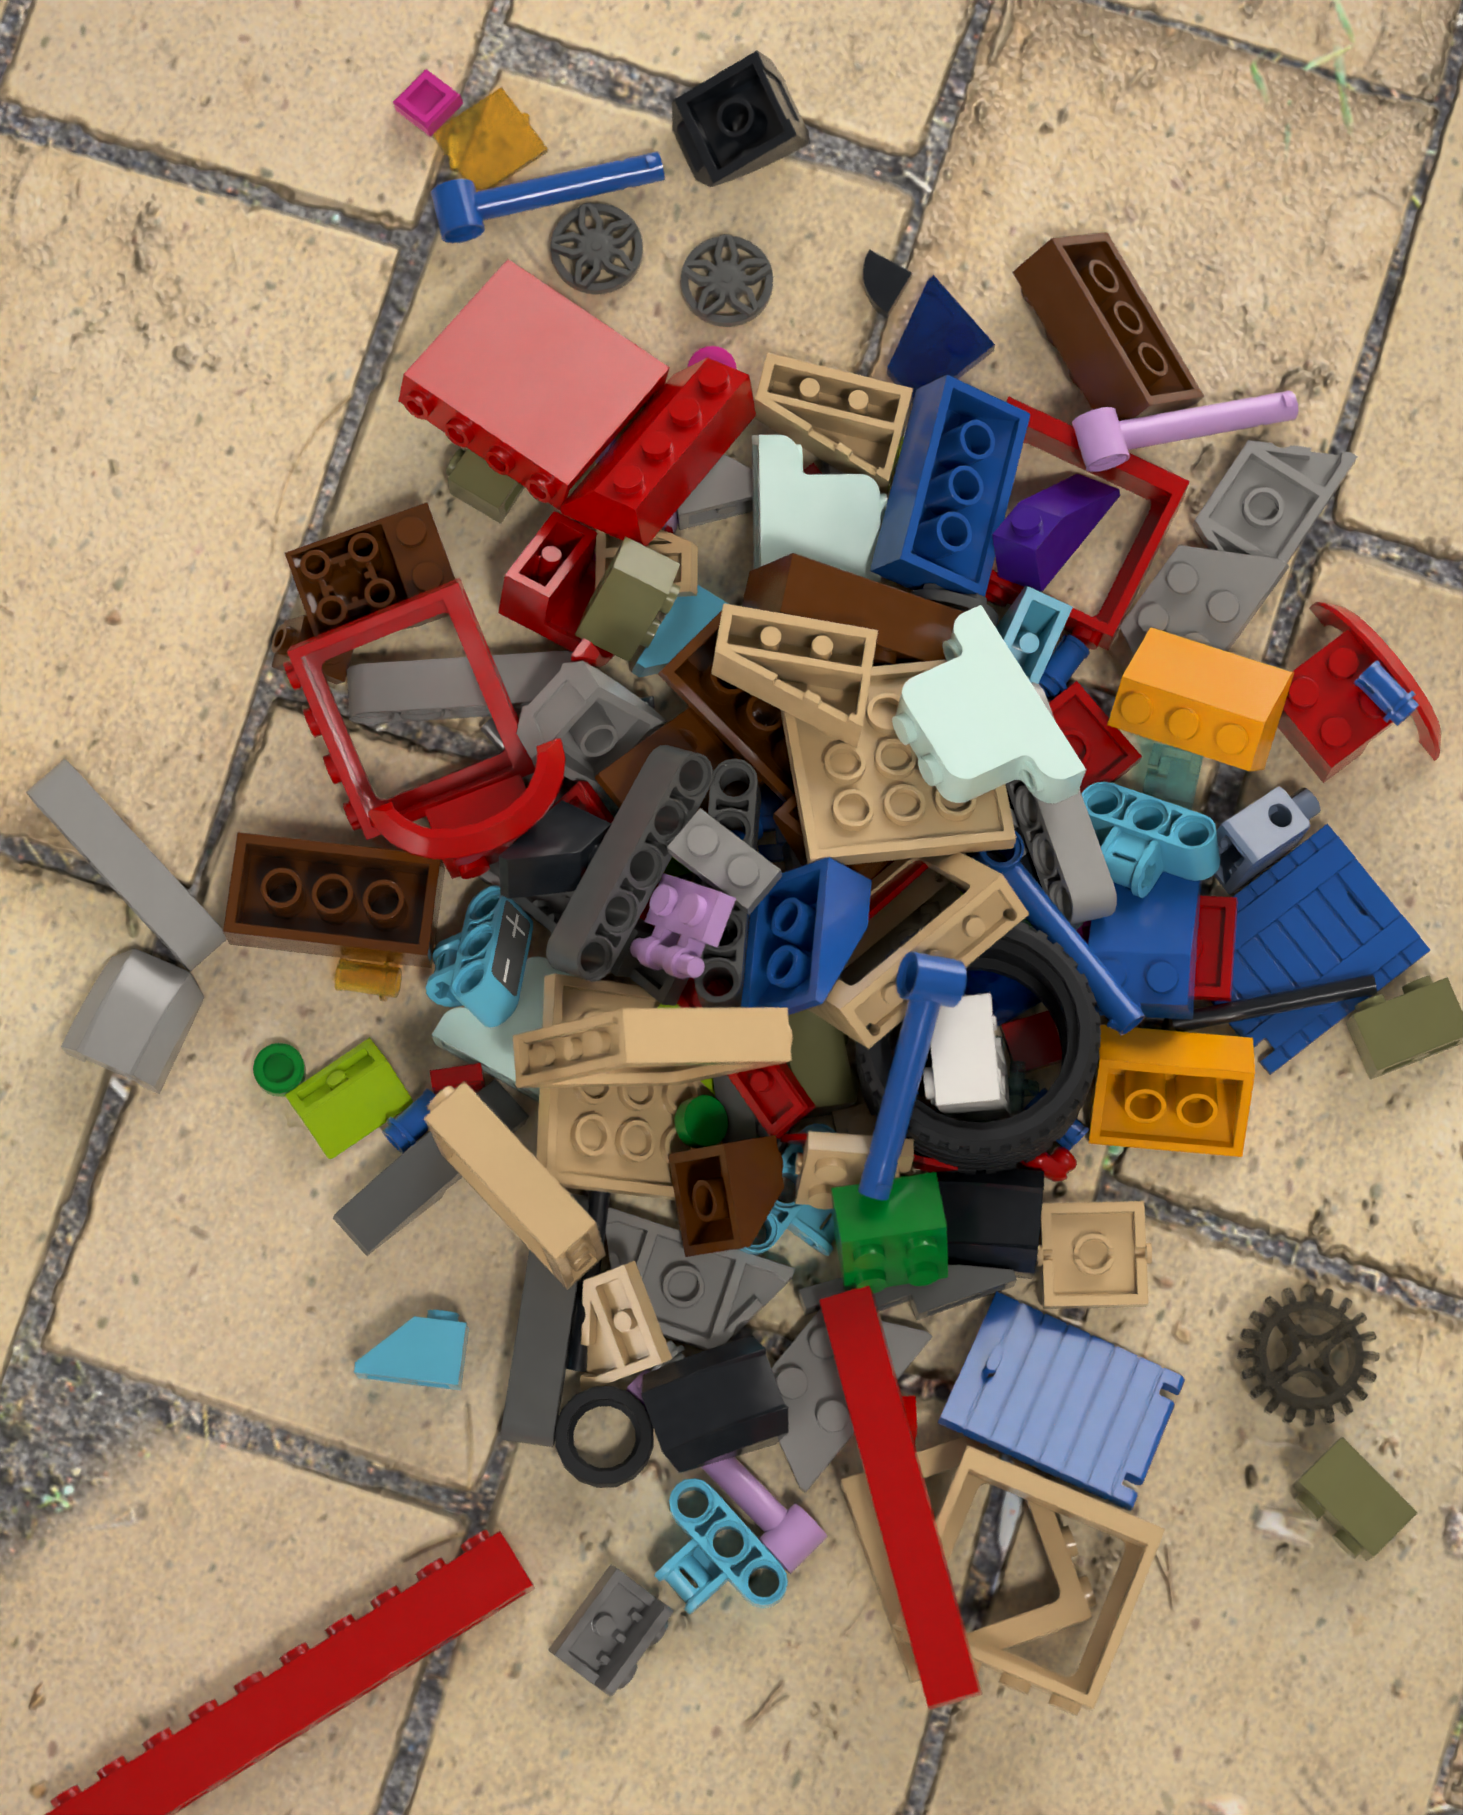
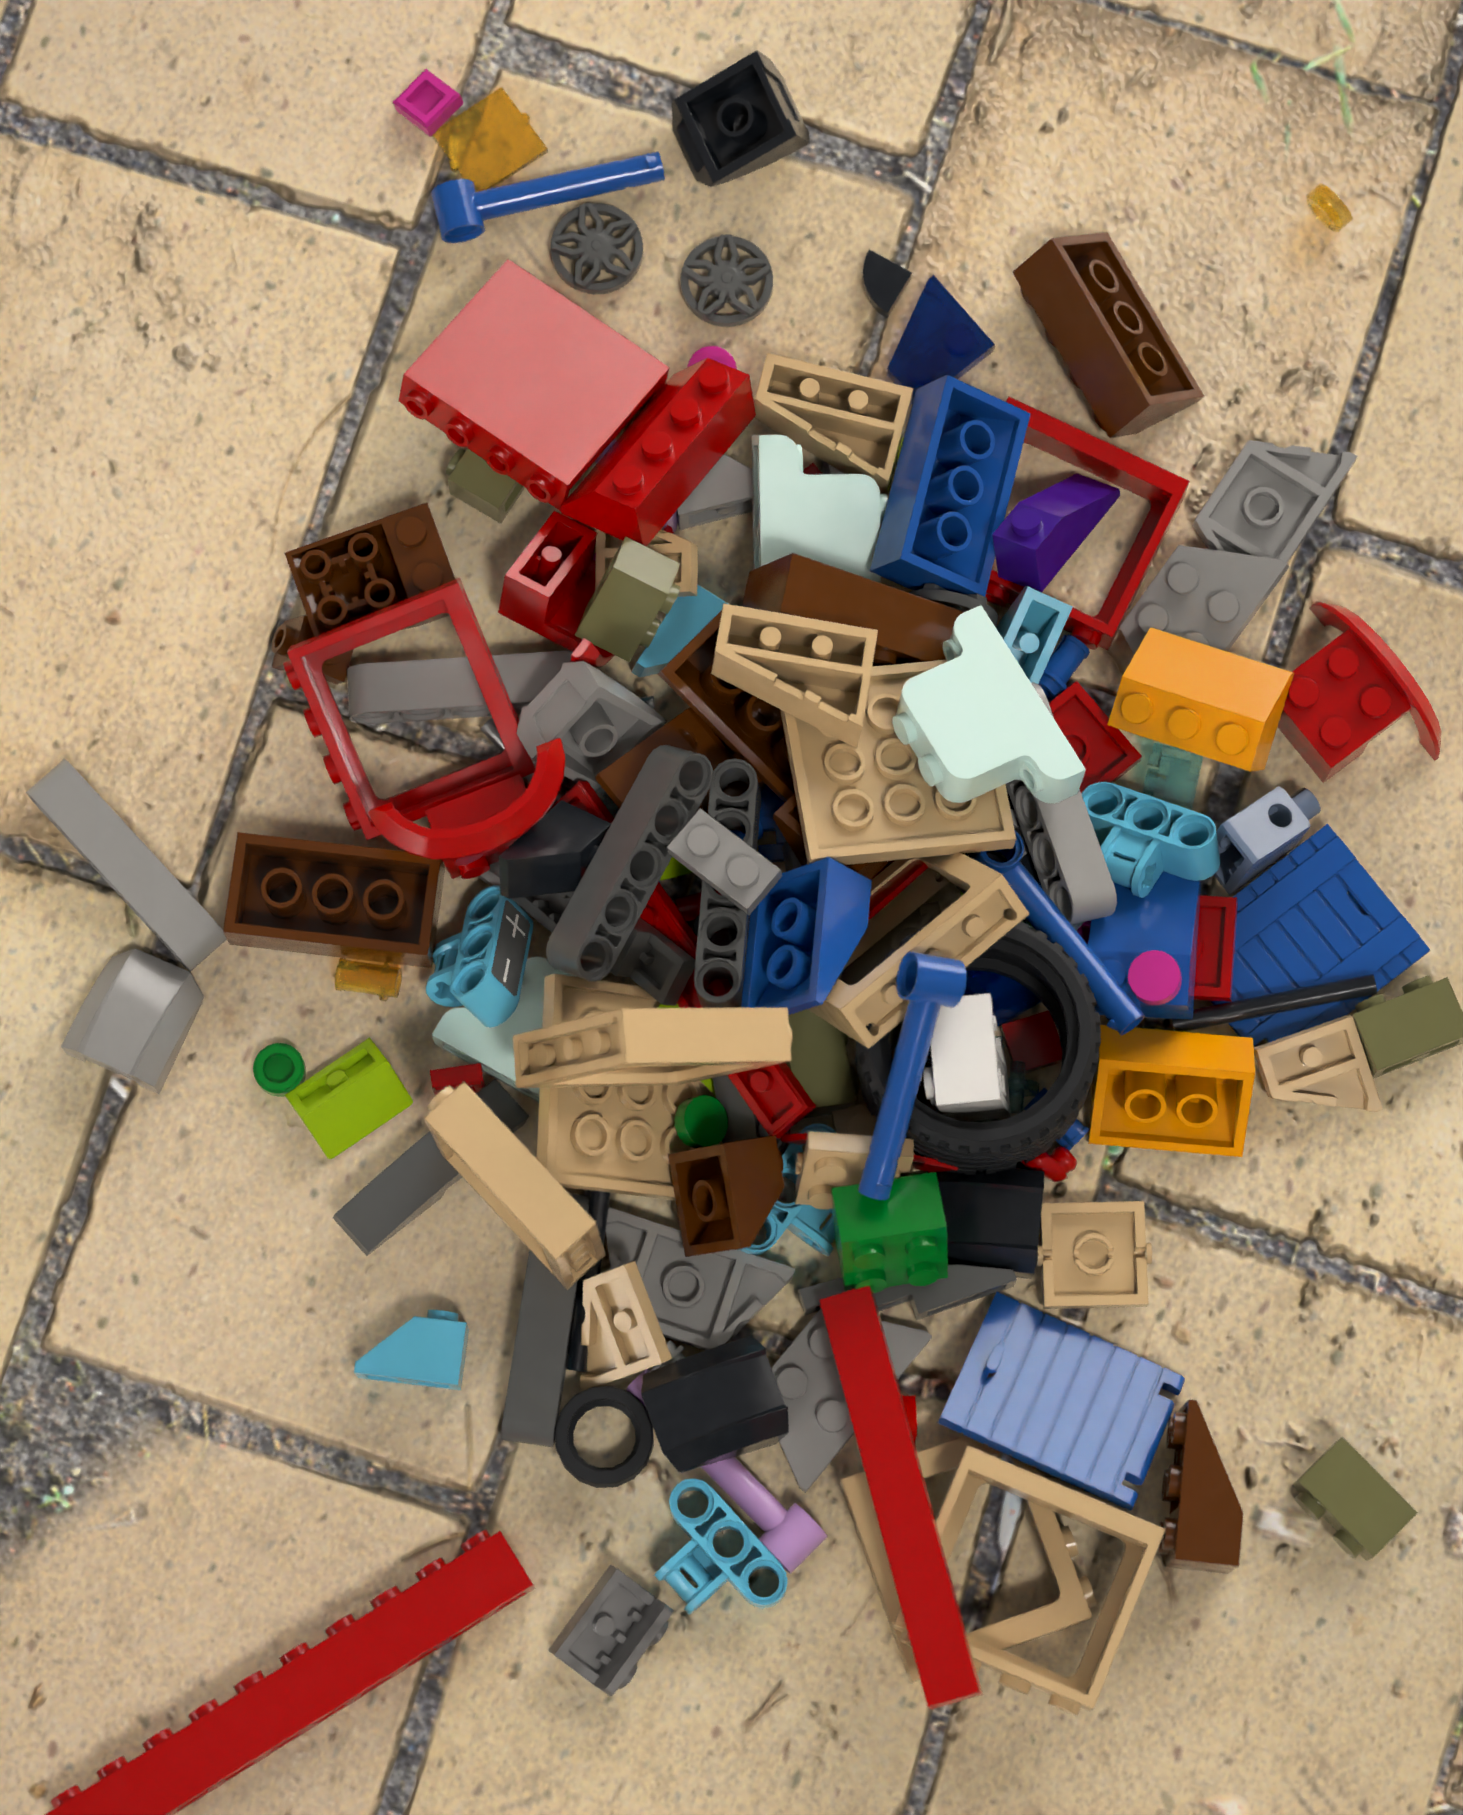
(410, 1124): blue pin -> none
(687, 911): lavender plate -> none
(1106, 440): lavender piece -> none
(1154, 977): none -> dark pink tile
(1204, 1509): none -> reddish brown slope
(1293, 1336): clear smoke gear -> none
(1320, 1067): none -> tan wing
(1328, 208): none -> clear yellow tile
(1387, 693): blue pin -> none

